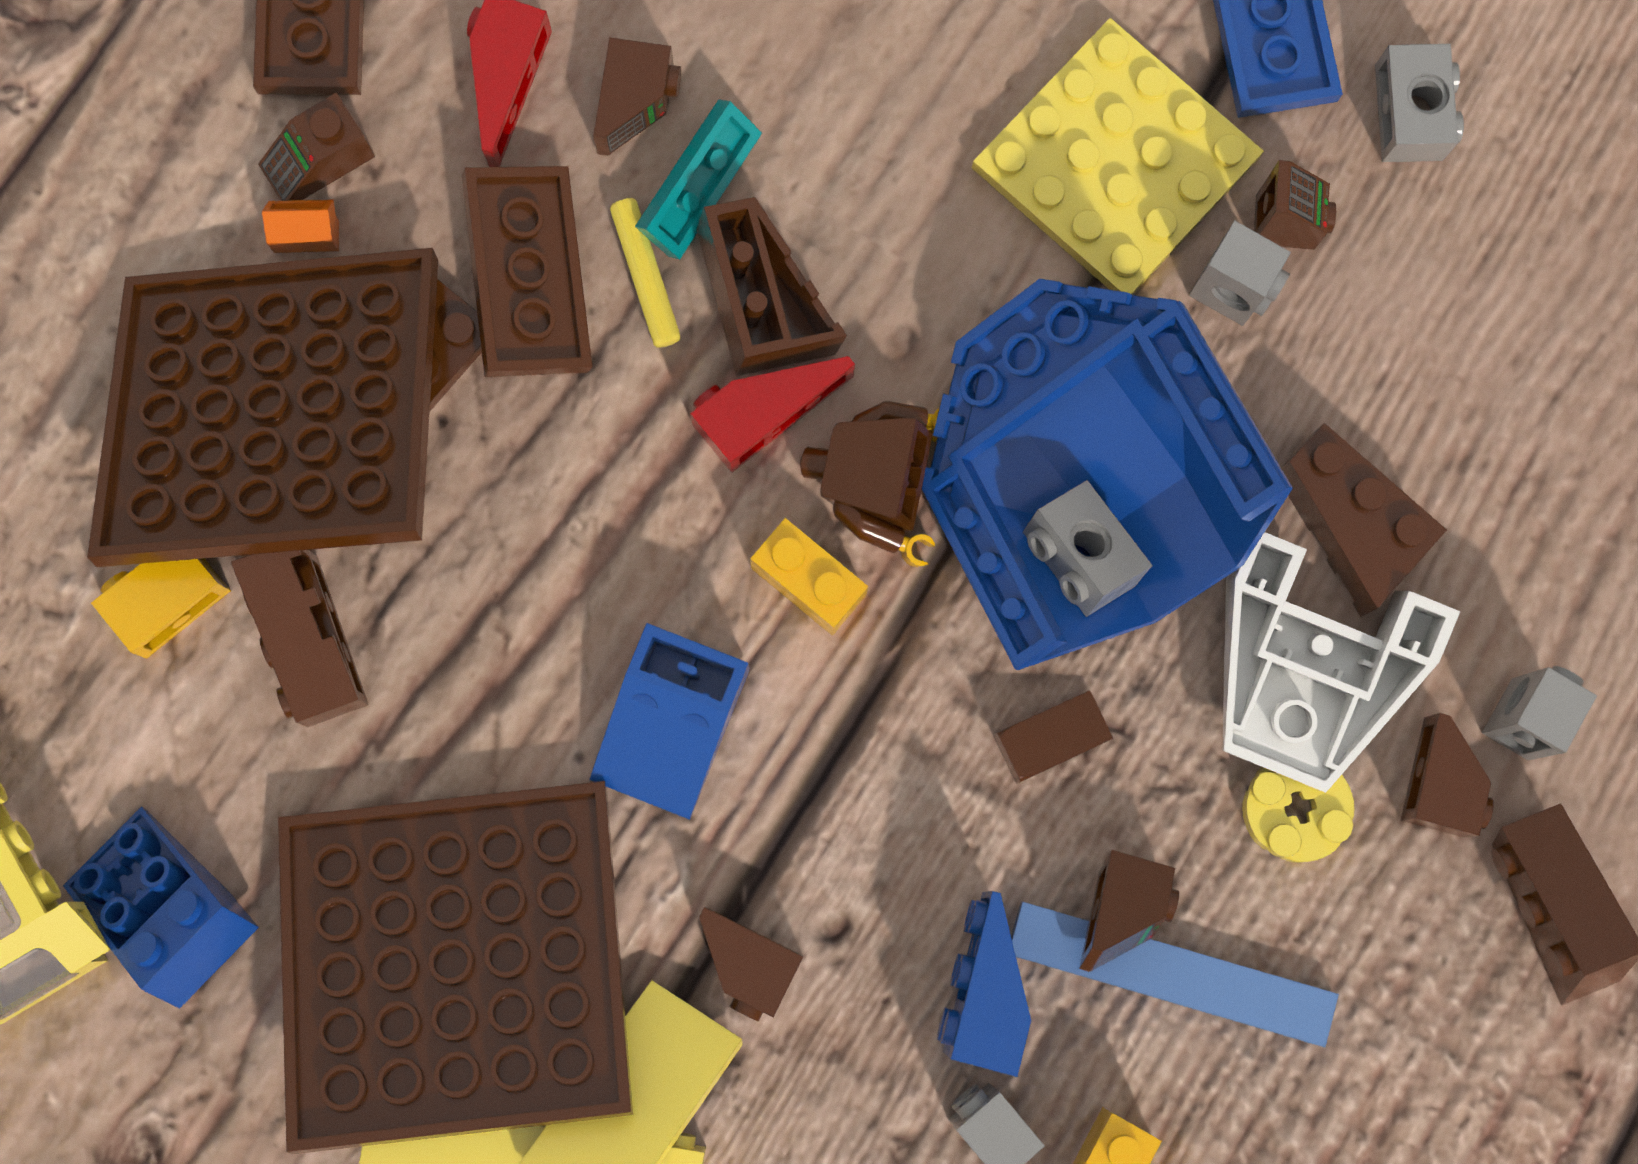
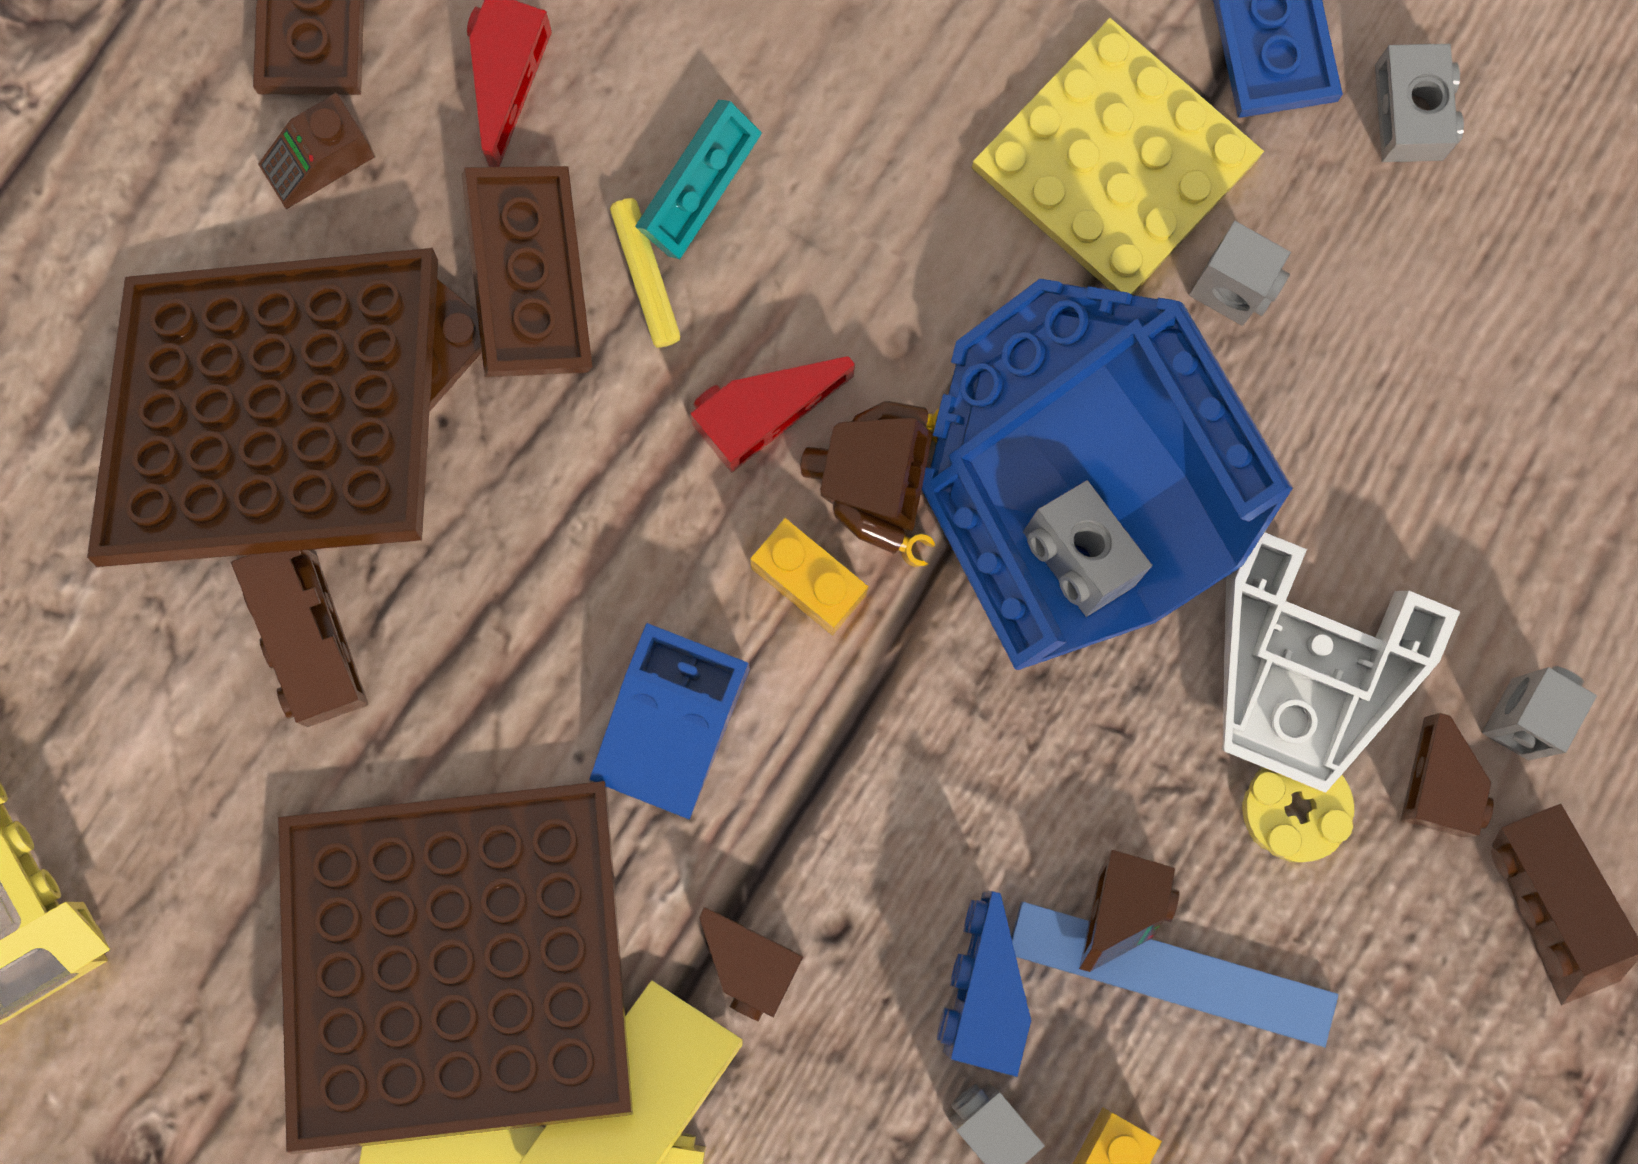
(158, 601): yellow brick -> none
(160, 909): blue slope -> none
(301, 226): orange piece -> none
(633, 91): reddish brown slope -> none
(760, 292): reddish brown wedge -> none
(1053, 736): reddish brown slope -> none
(1294, 207): reddish brown slope -> none
(1358, 517): reddish brown wedge -> none

